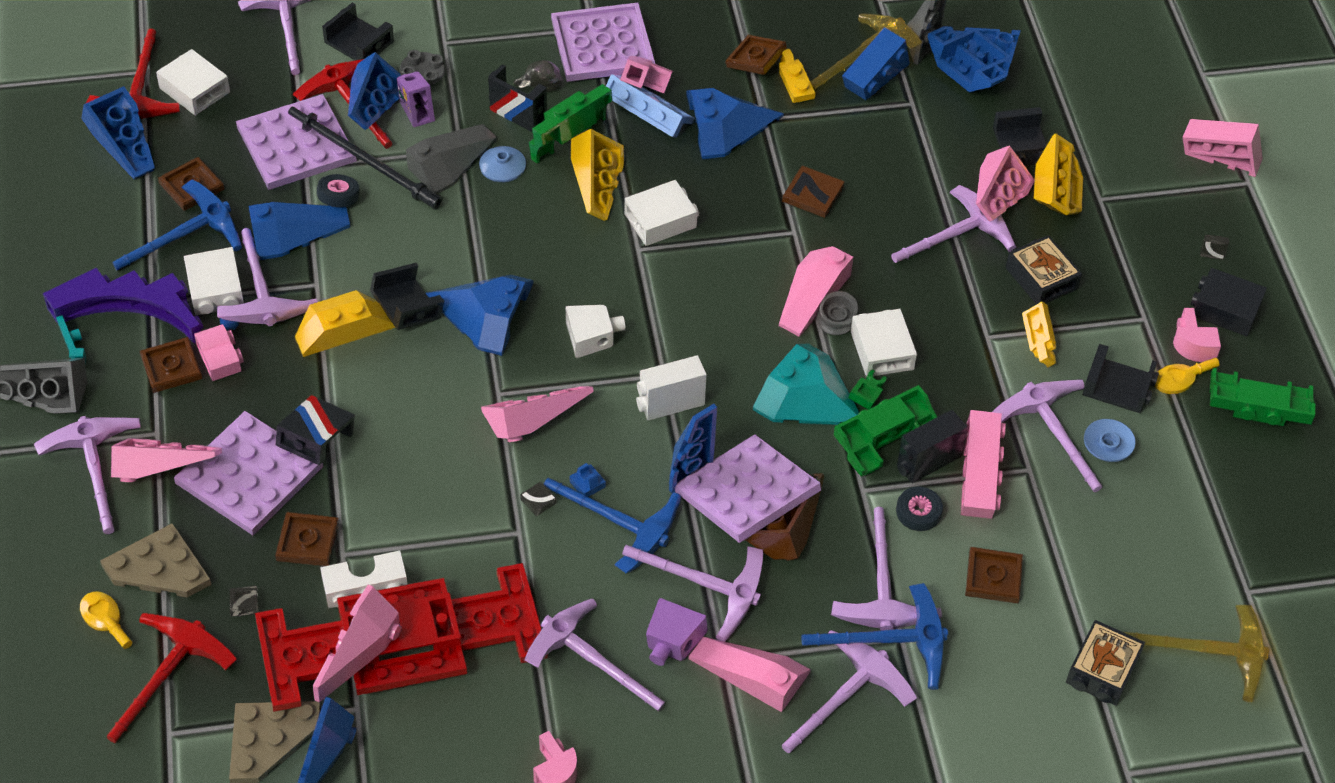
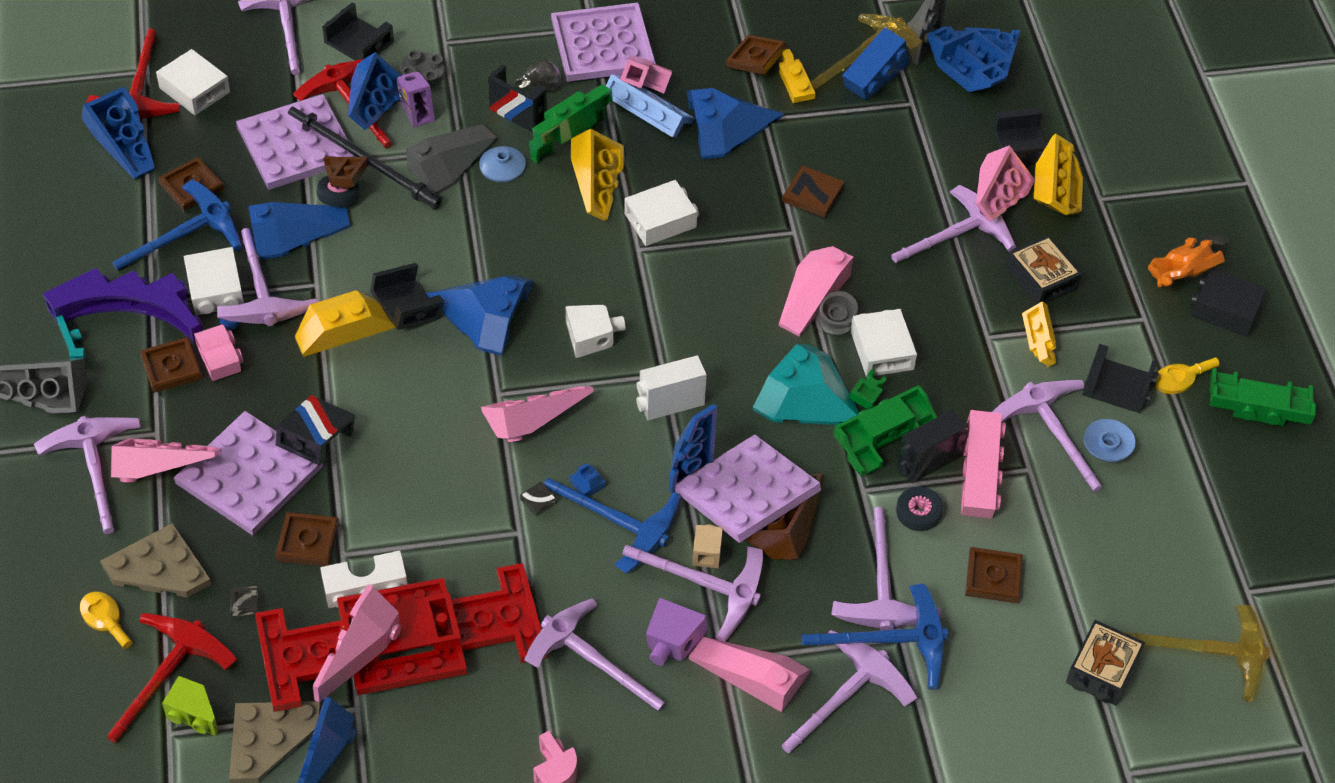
(190, 705): none -> lime slope
(345, 171): none -> reddish brown wing
(707, 546): none -> tan brick
(1185, 262): none -> orange animal
(1195, 342): bright pink brick -> none
(1225, 142): bright pink wedge -> none

